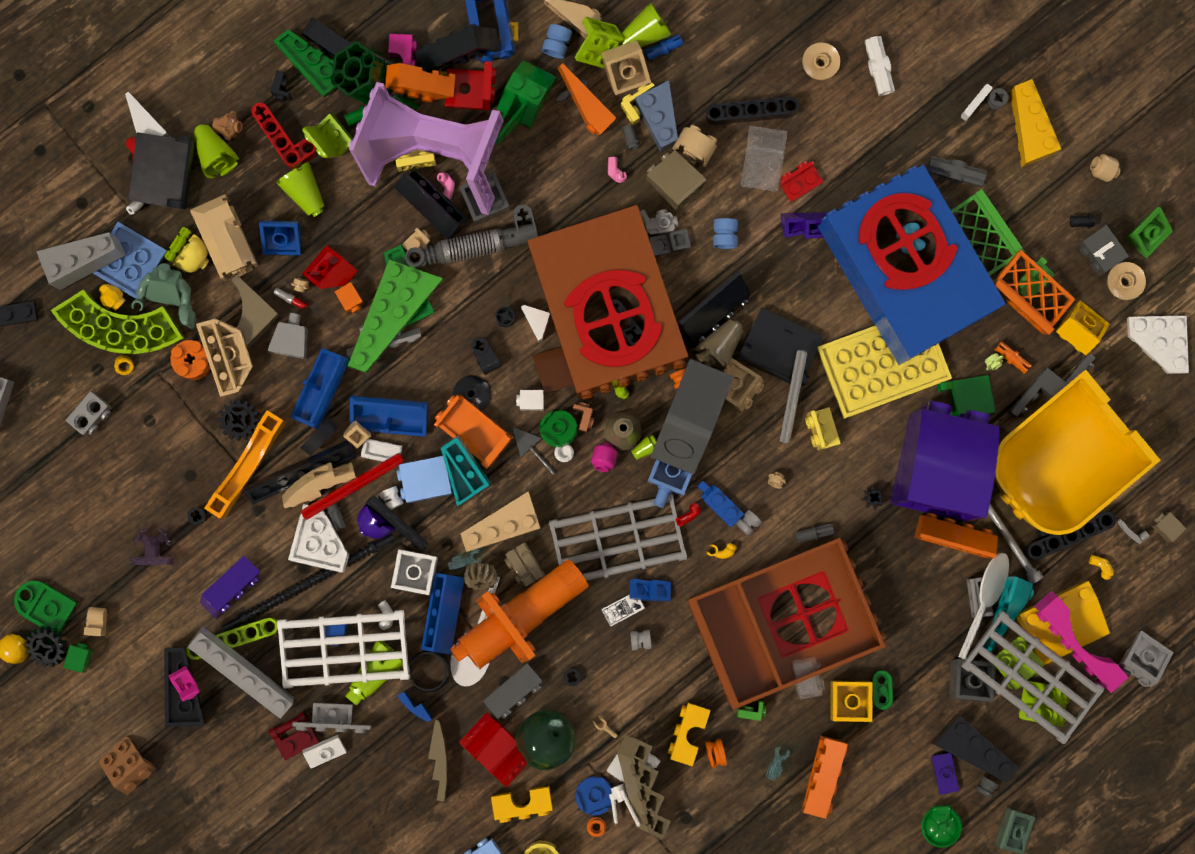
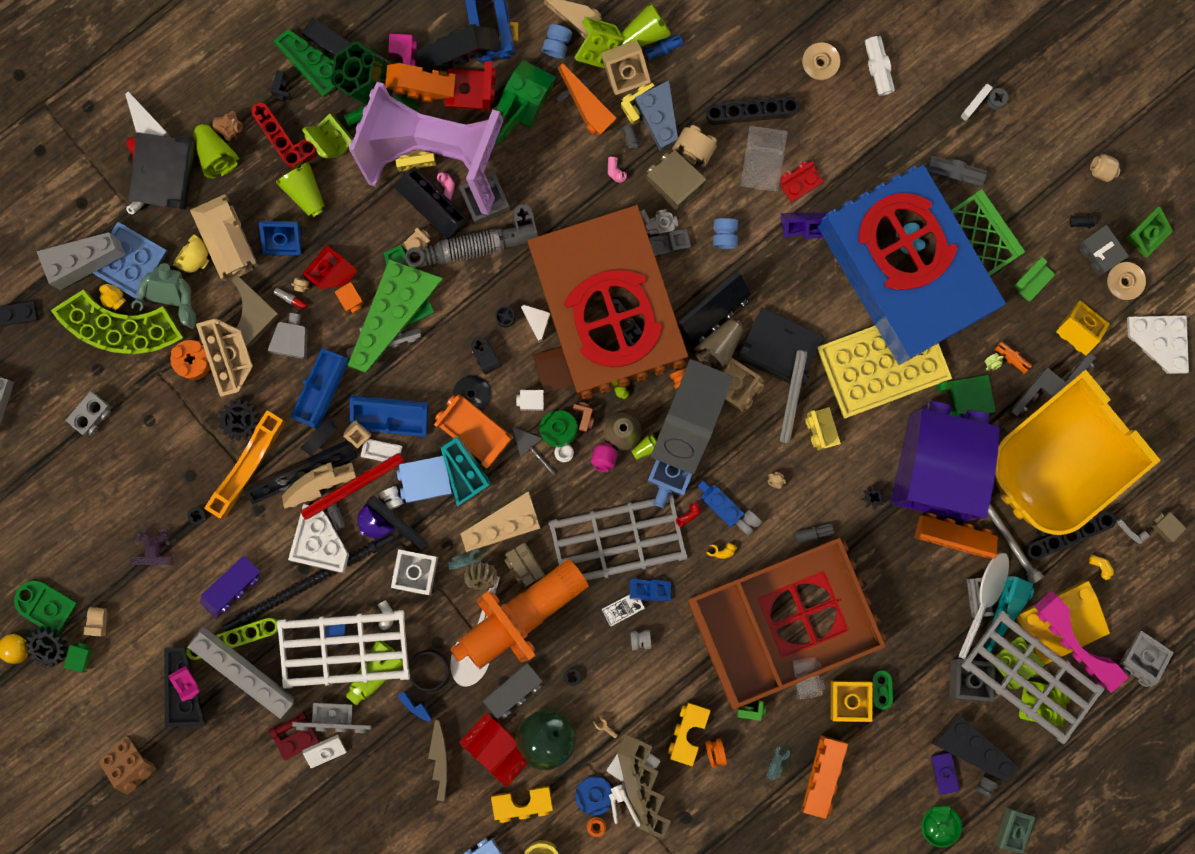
(123, 358): yellow piece -> none
(177, 244): lime axle -> none
(442, 617): blue brick -> none
(1025, 308): orange fence -> none
(1032, 125): yellow wedge -> none

